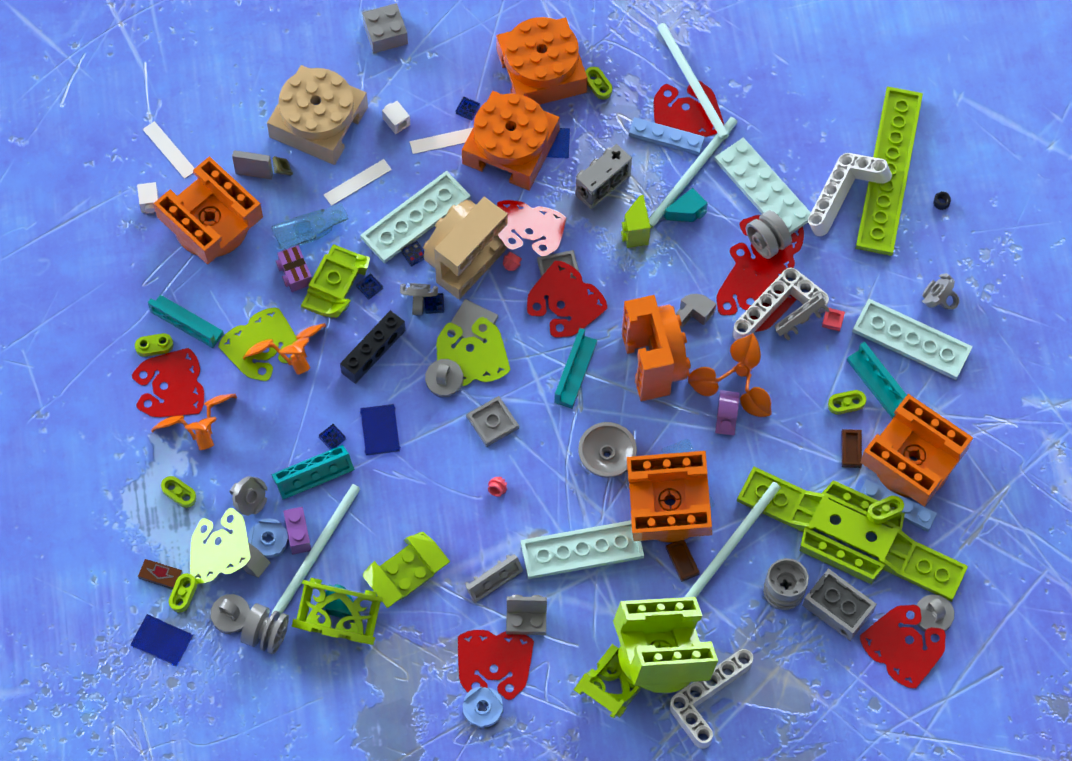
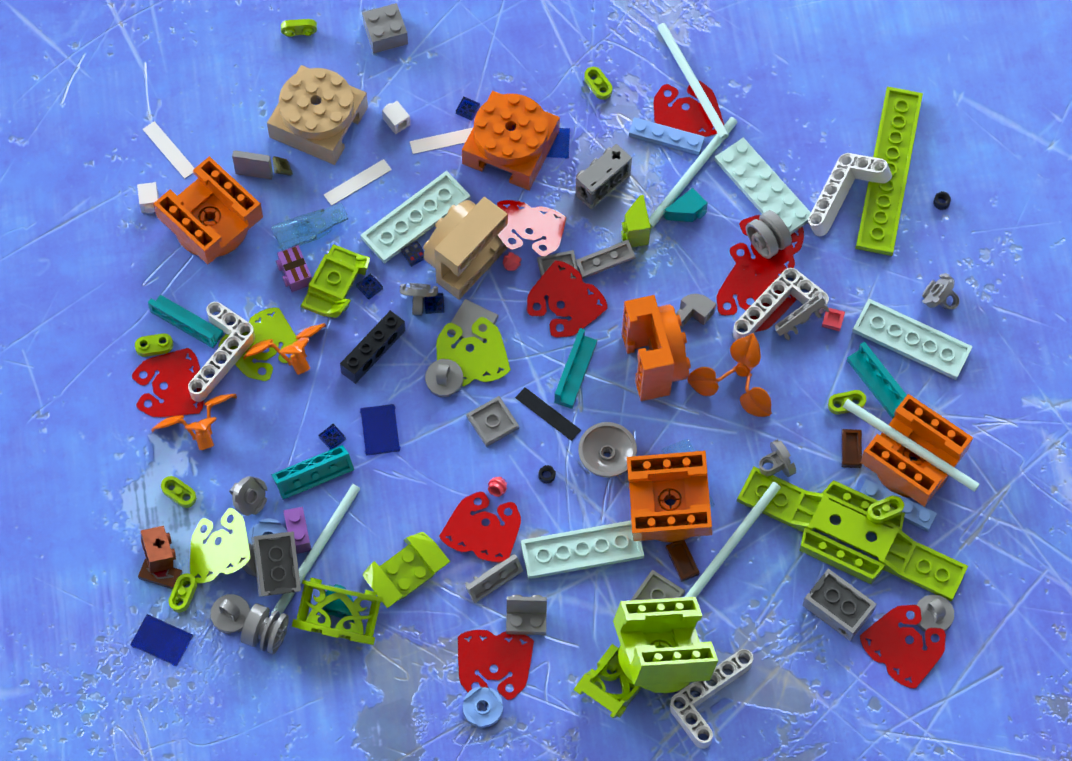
(157, 549): none -> brick
(223, 352): none -> white beam
(276, 564): none -> dark grey piece
(298, 27): none -> lime plate
(477, 538): none -> red piece
(542, 60): orange piece -> none
(547, 468): none -> black axle
(548, 413): none -> black sticker
(605, 259): none -> light grey hinge
(657, 587): none -> light grey tile
(727, 412): medium lavender brick -> none
(779, 459): none -> light grey tile
(786, 574): light grey wheel -> none
(911, 445): none -> light aqua piece

